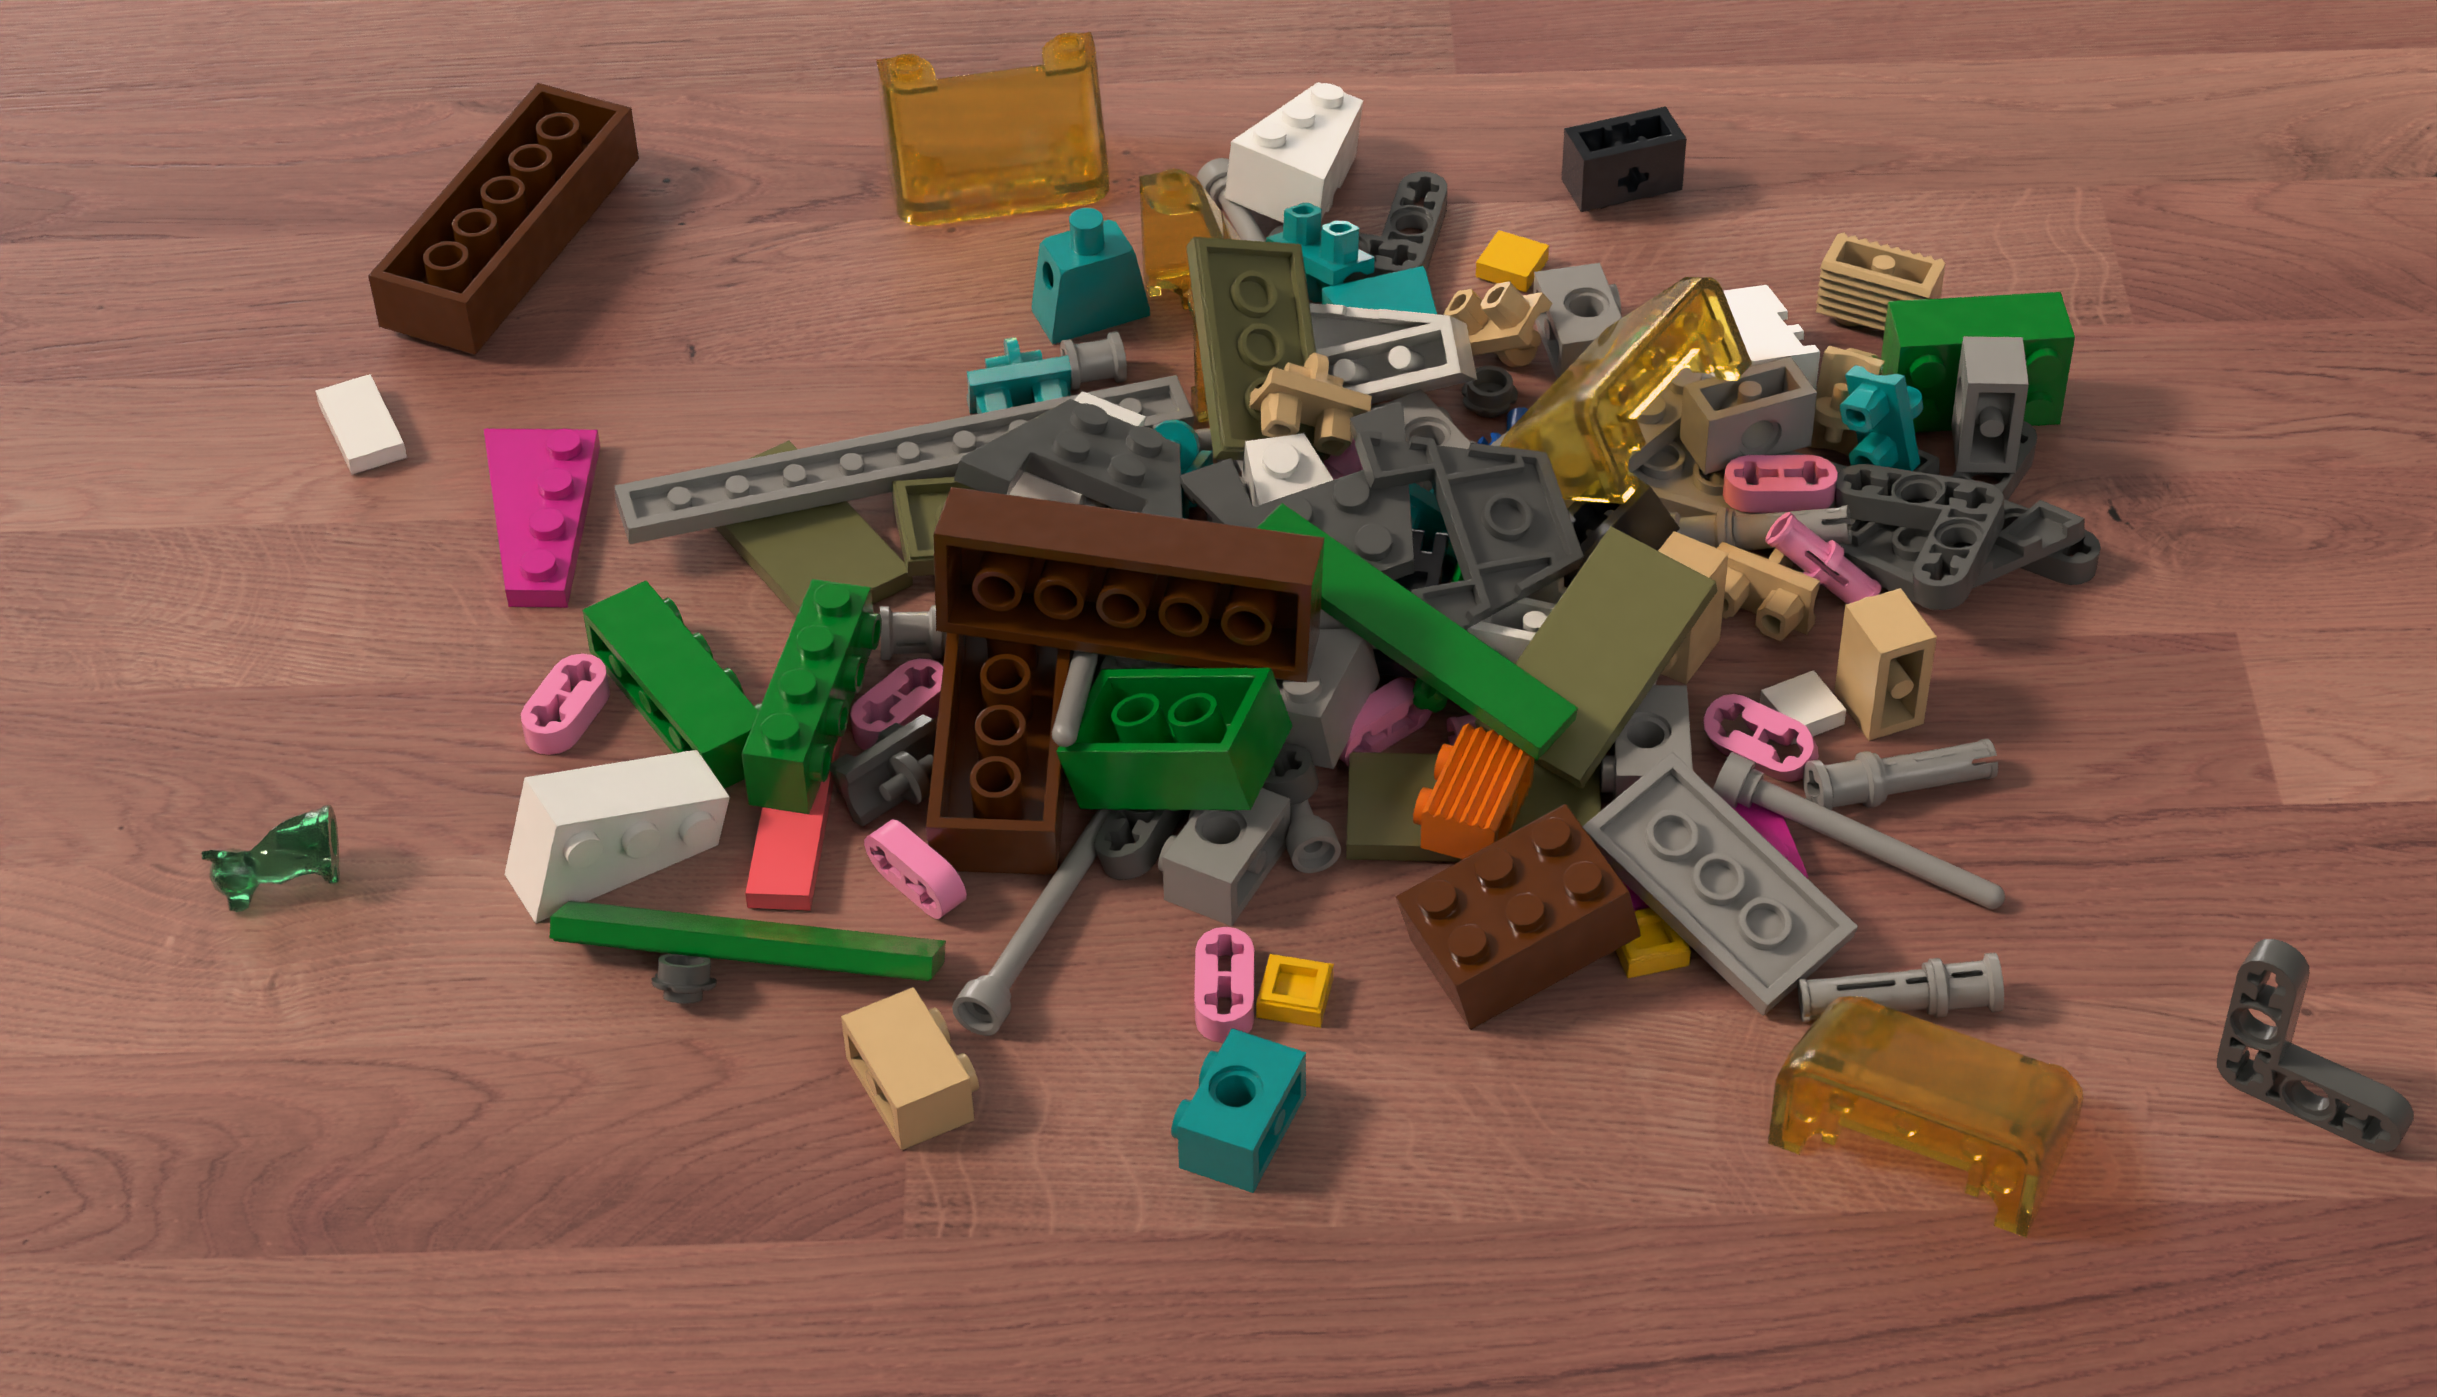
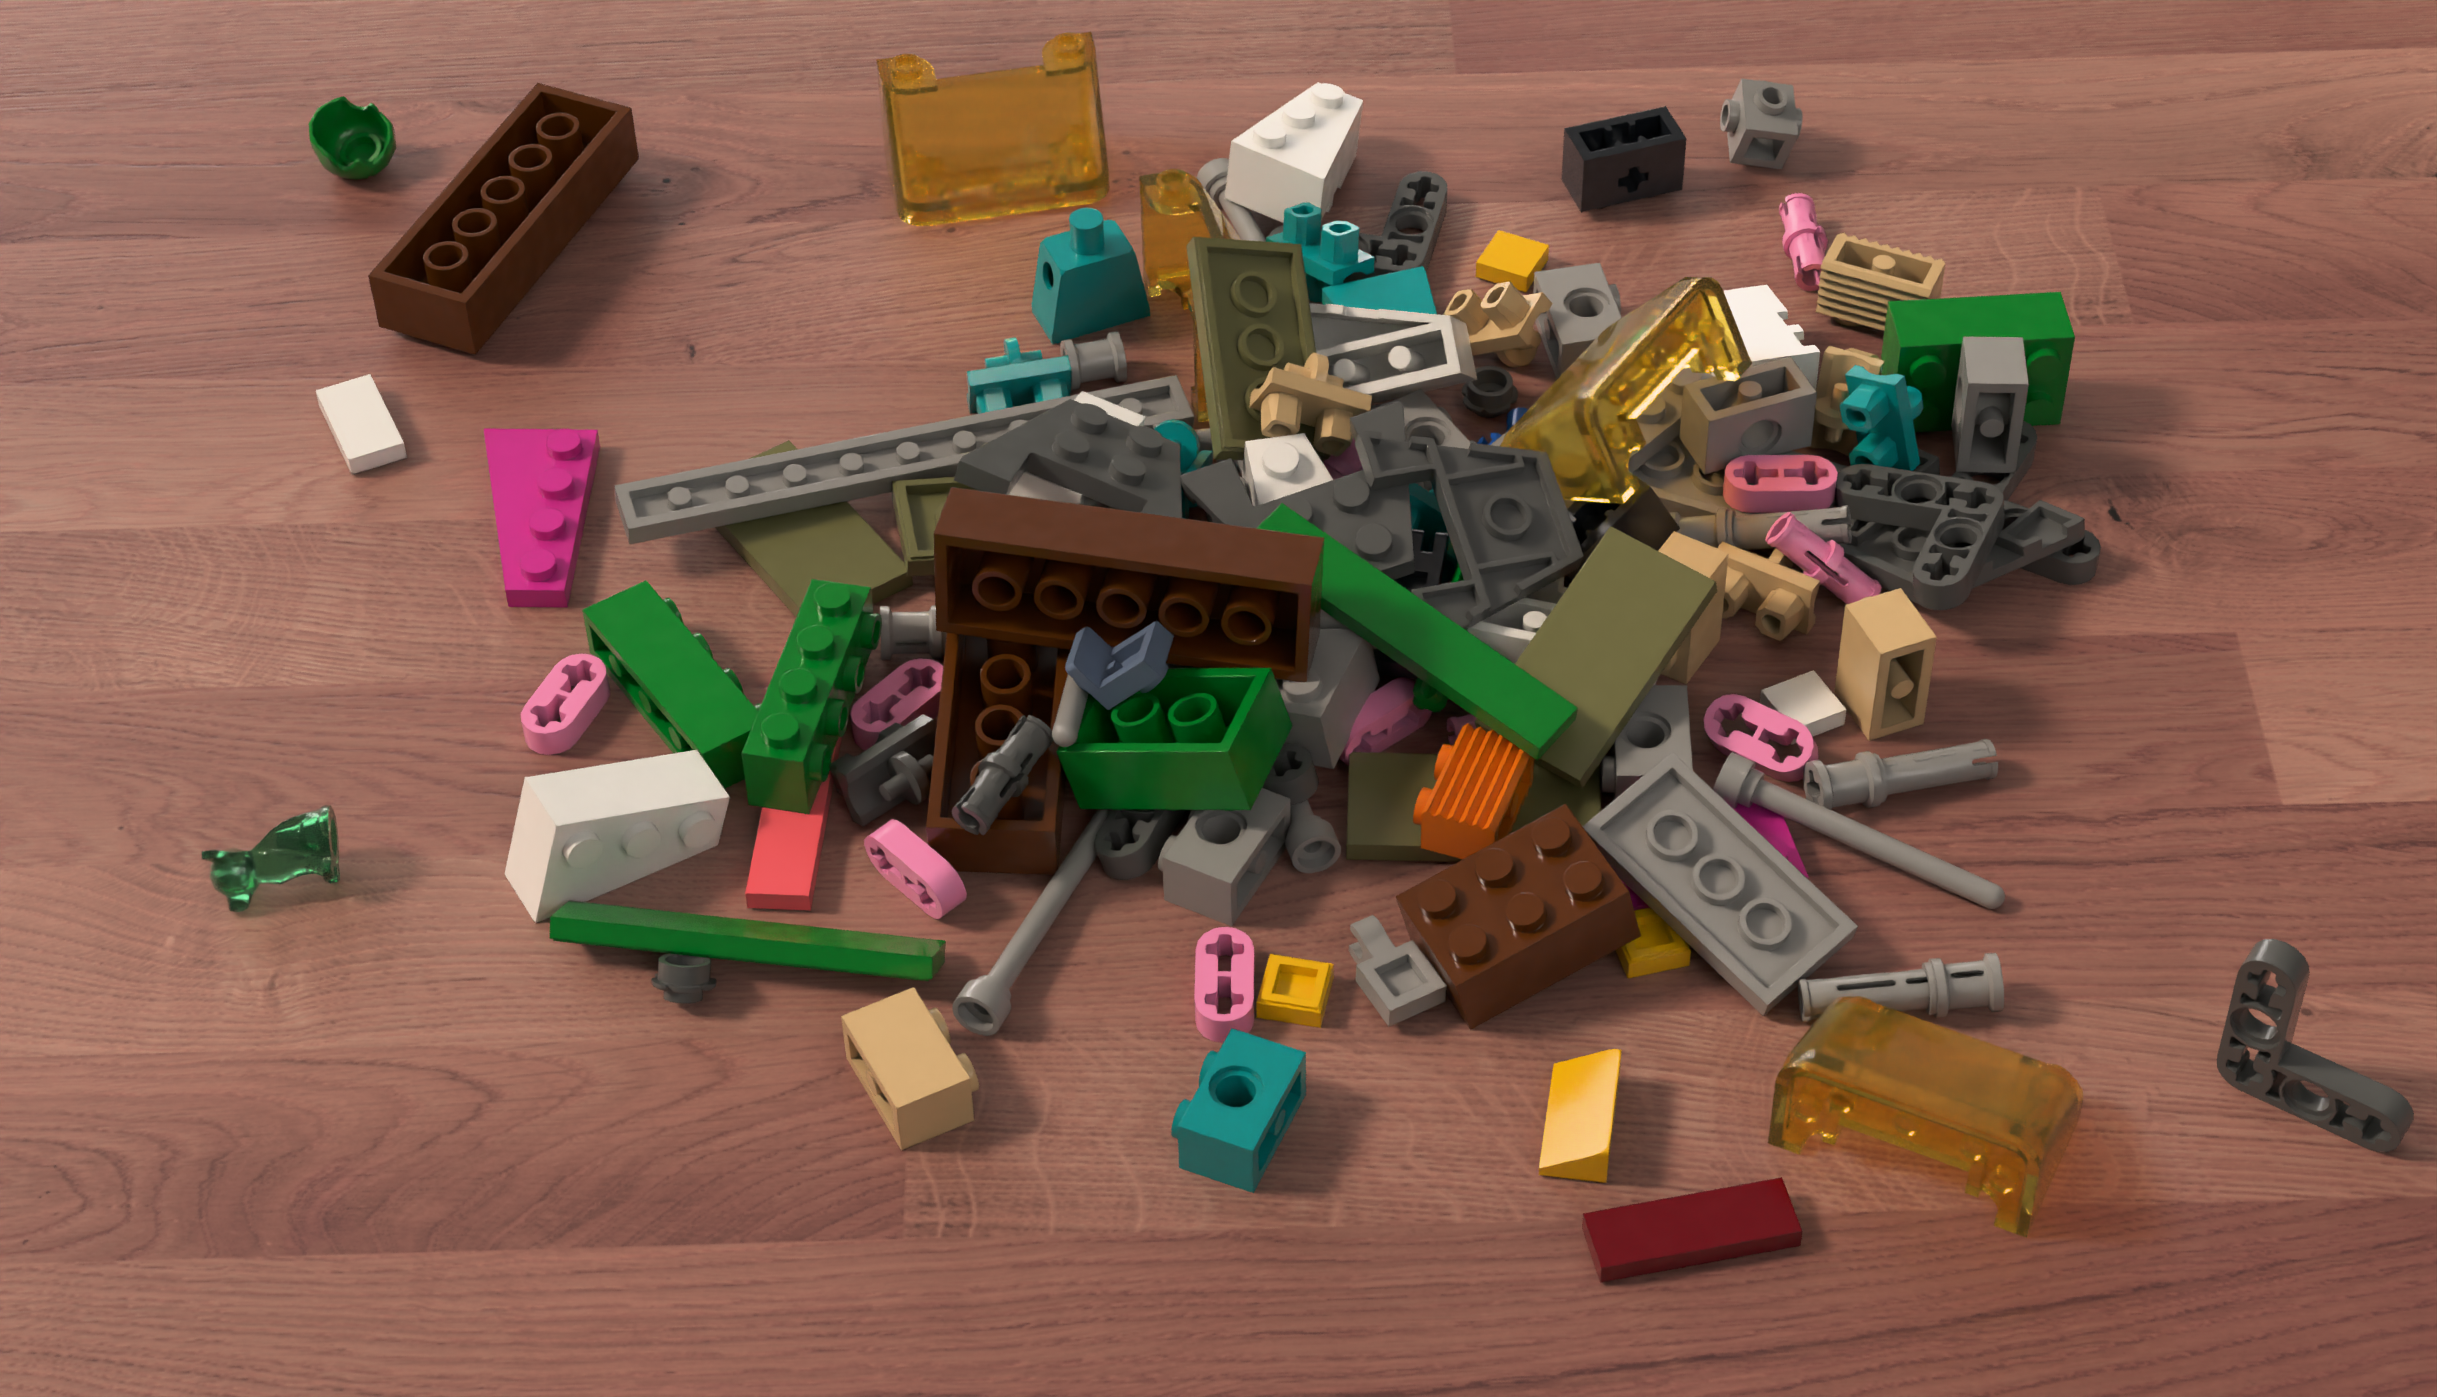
(351, 139): none -> green hair
(1003, 775): none -> dark grey pin
(1119, 671): none -> sand blue bracket
(1393, 978): none -> light grey plate
(1581, 1117): none -> yellow slope
(1691, 1229): none -> dark red tile
(1762, 112): none -> light grey brick
(1803, 239): none -> bright pink pin

